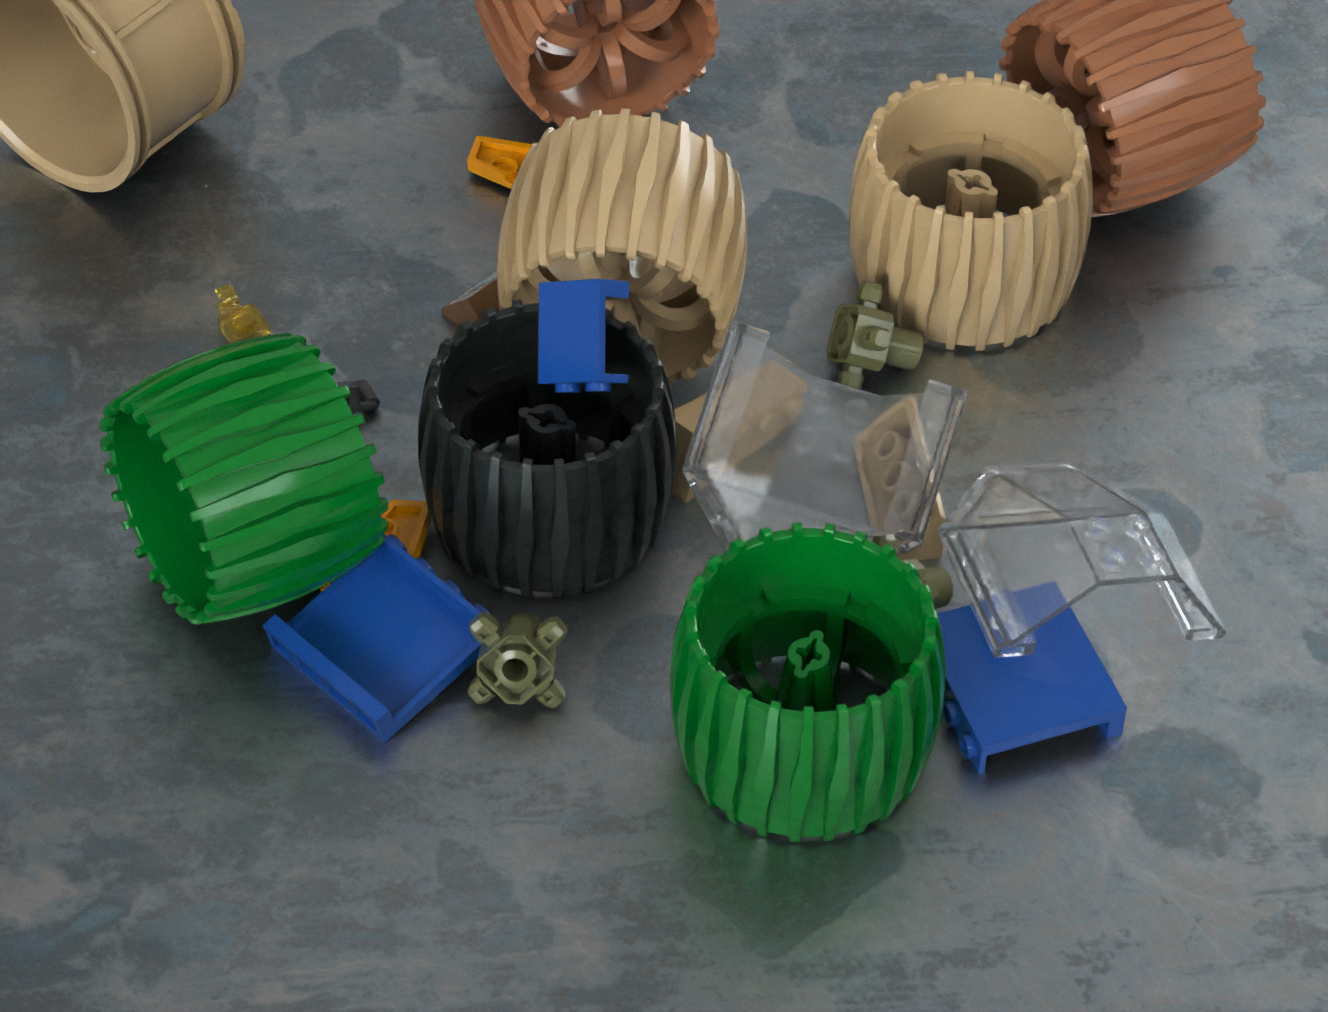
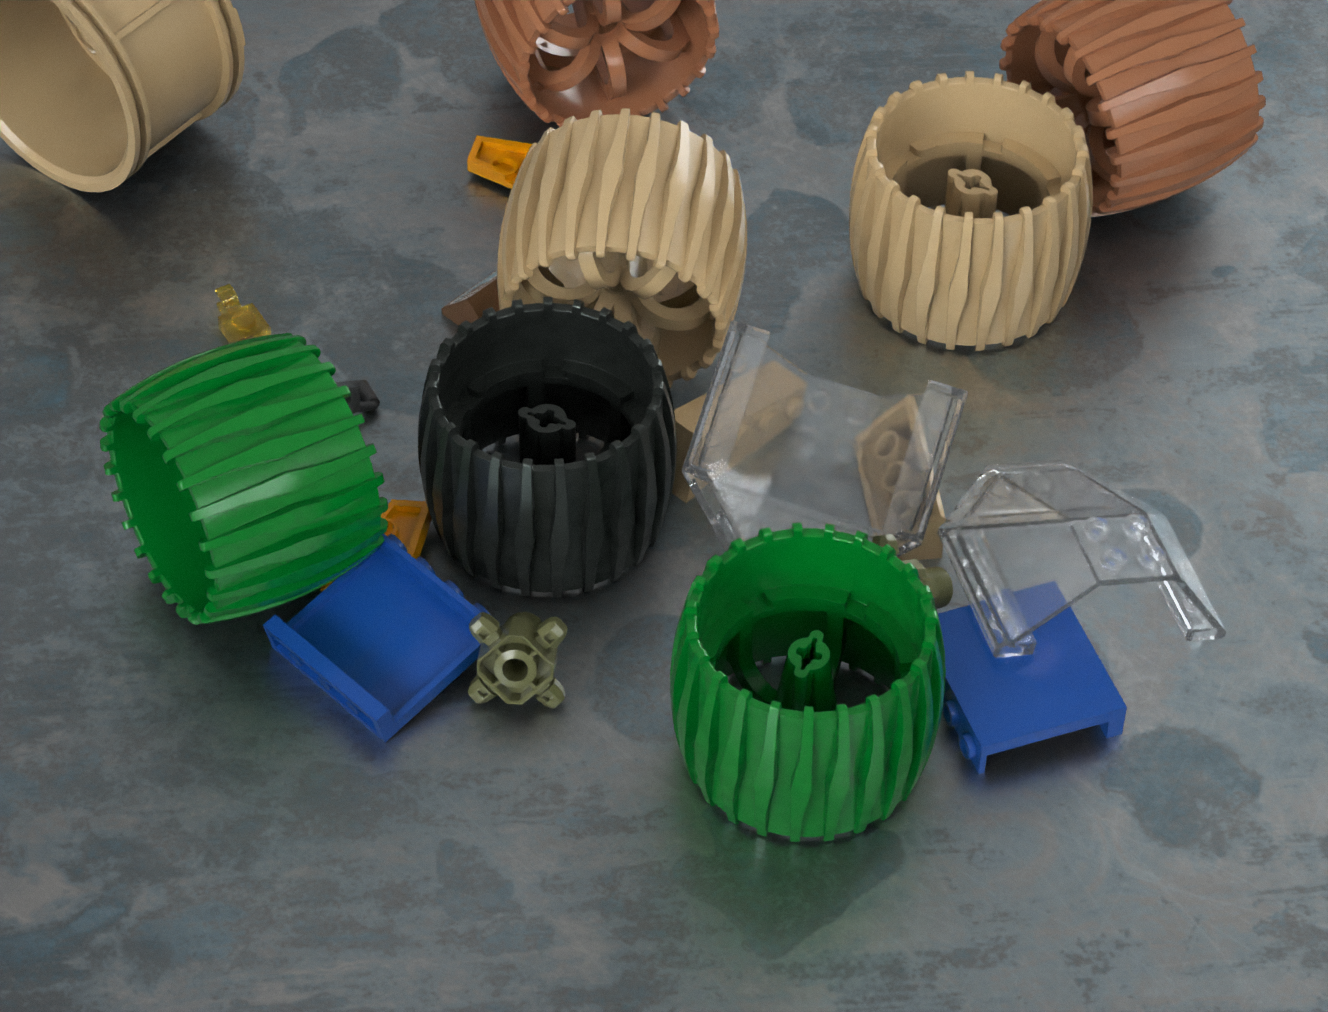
(574, 334): blue panel -> none
(868, 339): olive piece -> none

